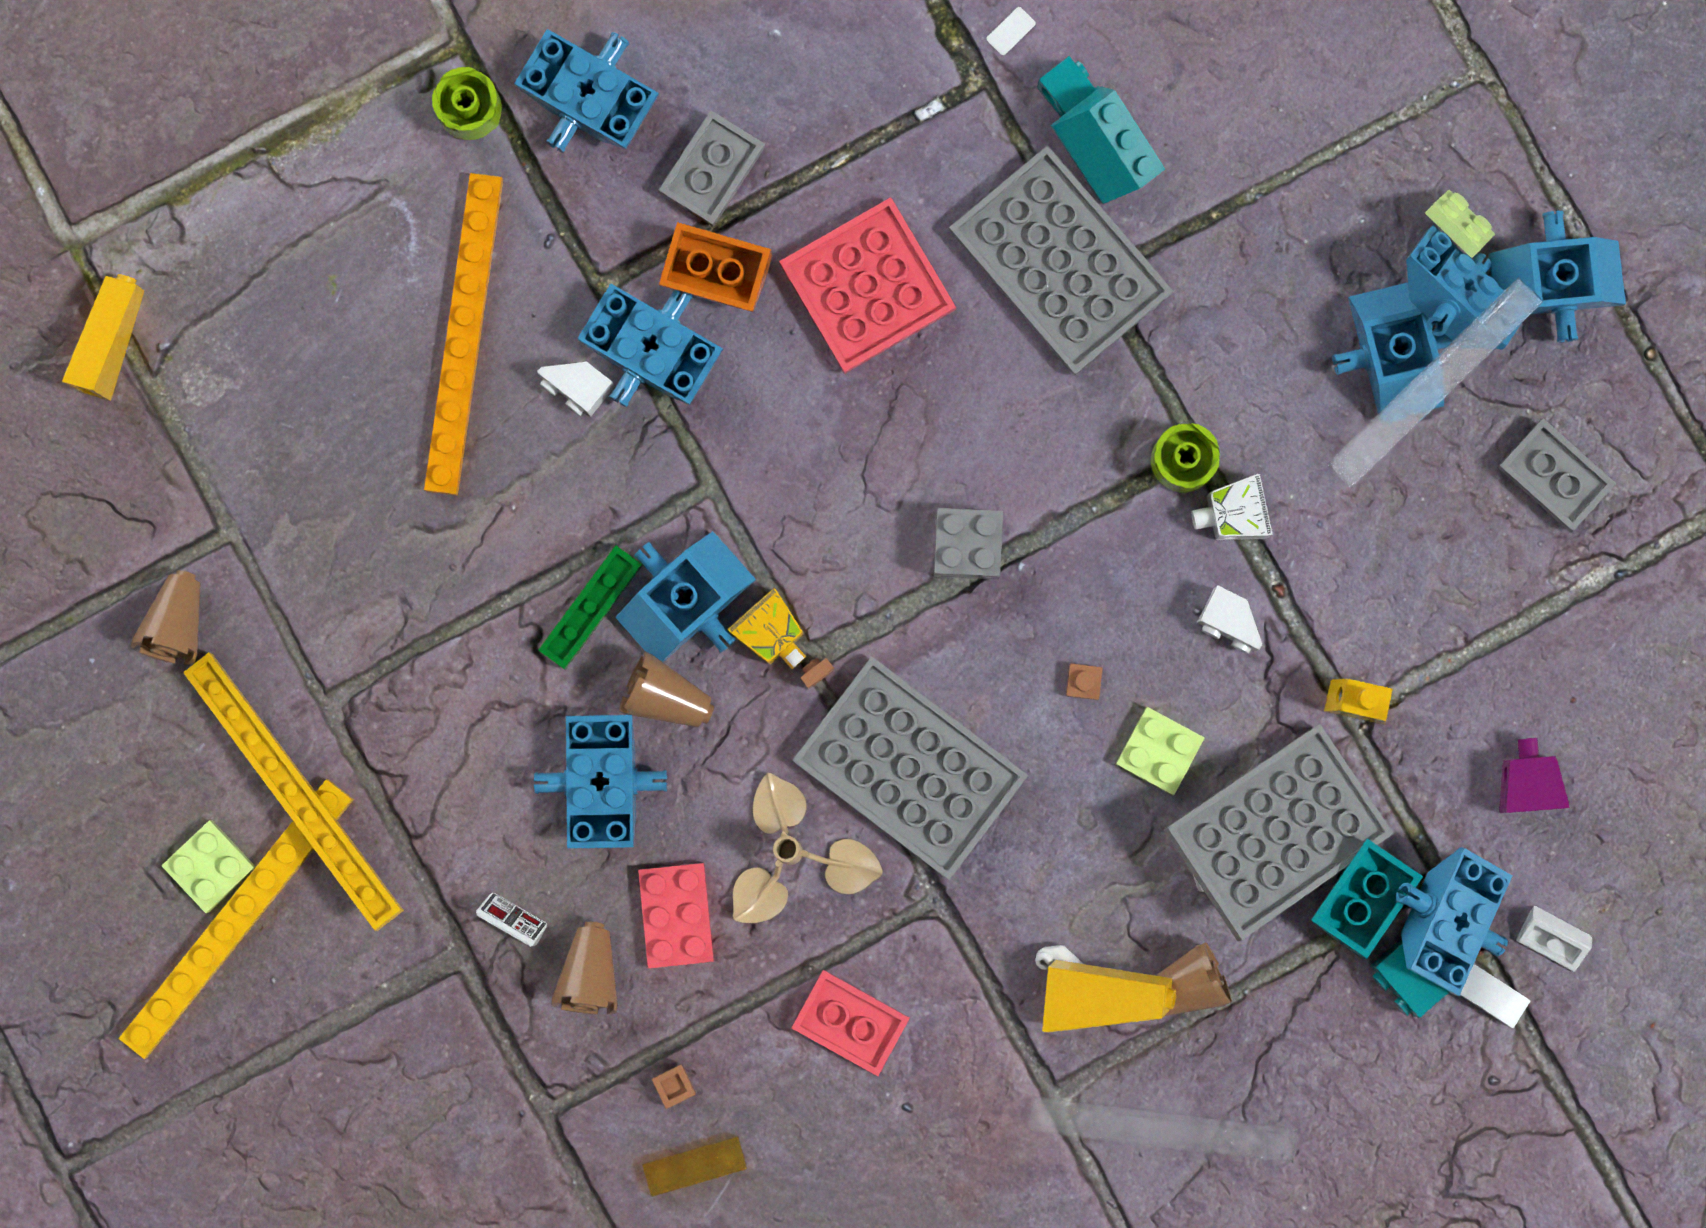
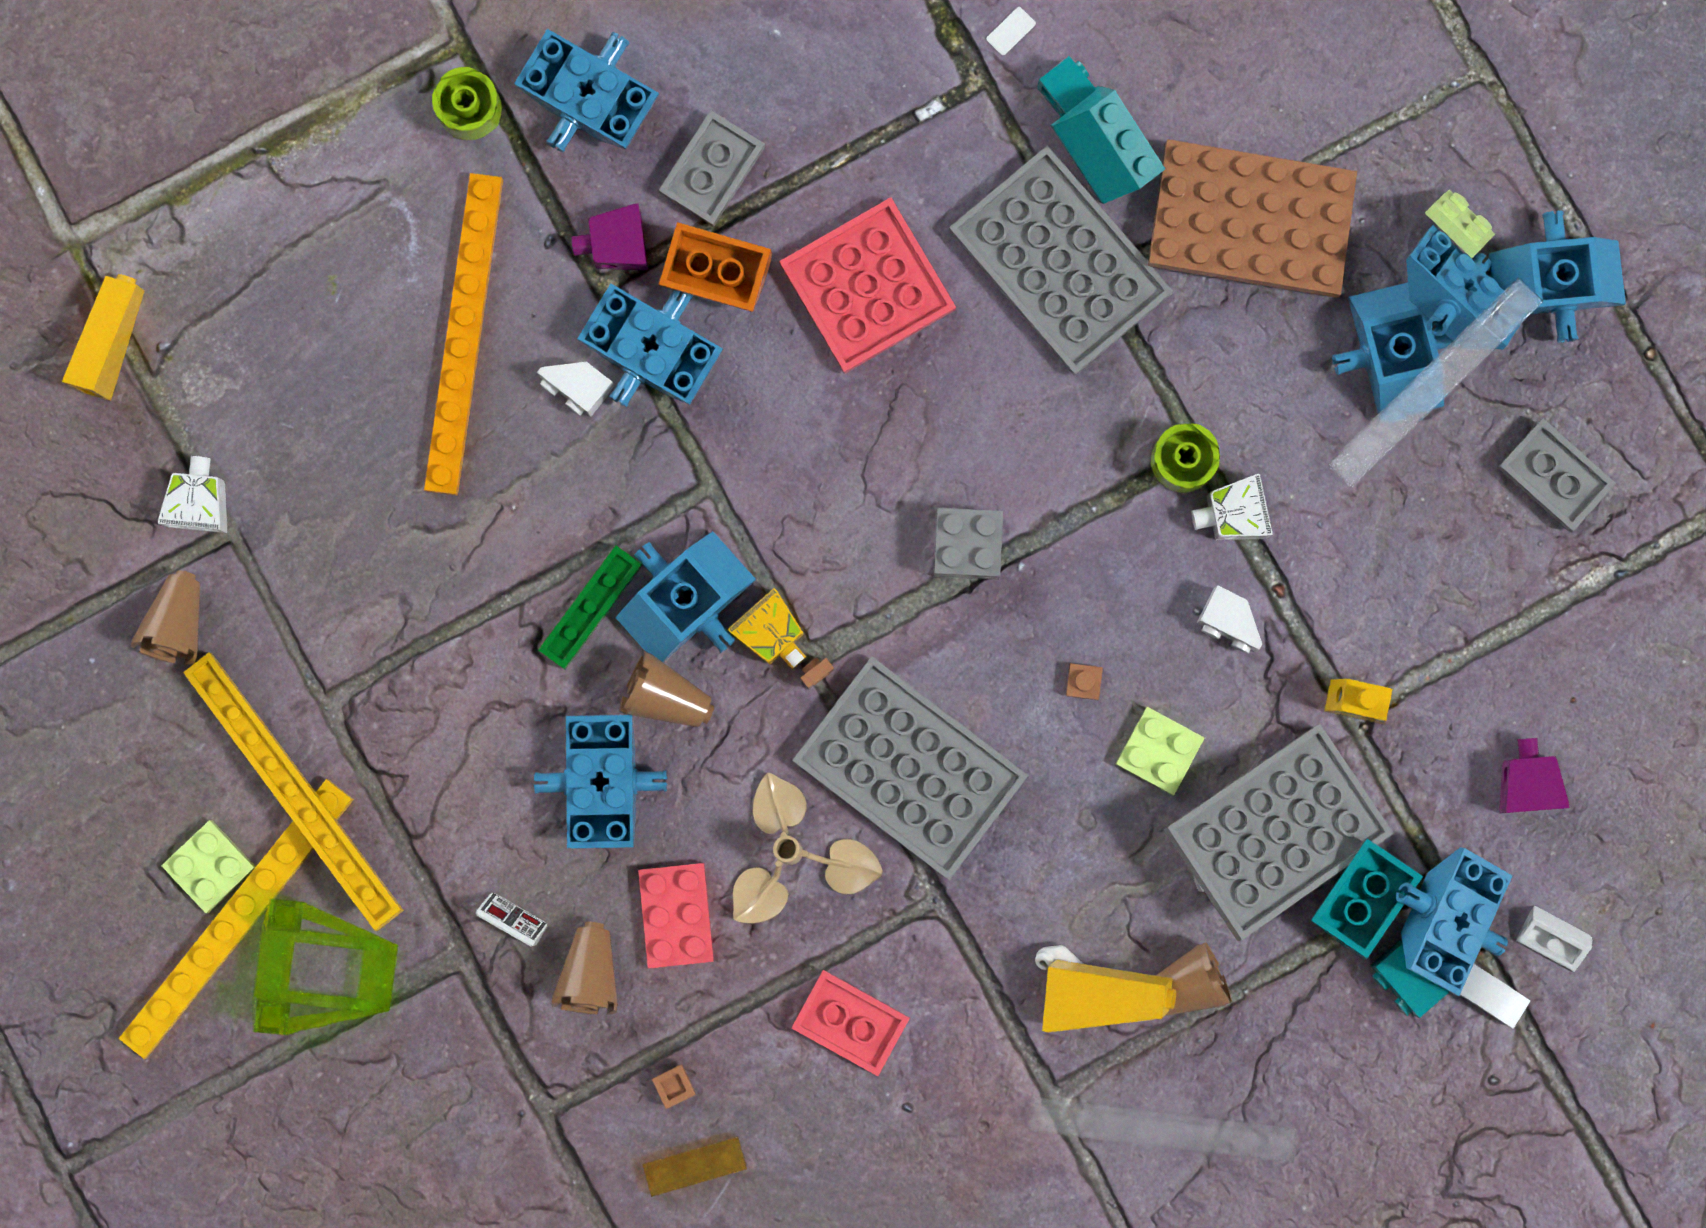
(195, 500): none -> white torso
(273, 969): none -> clear neon green windscreen
(615, 240): none -> magenta torso
(1252, 218): none -> nougat plate

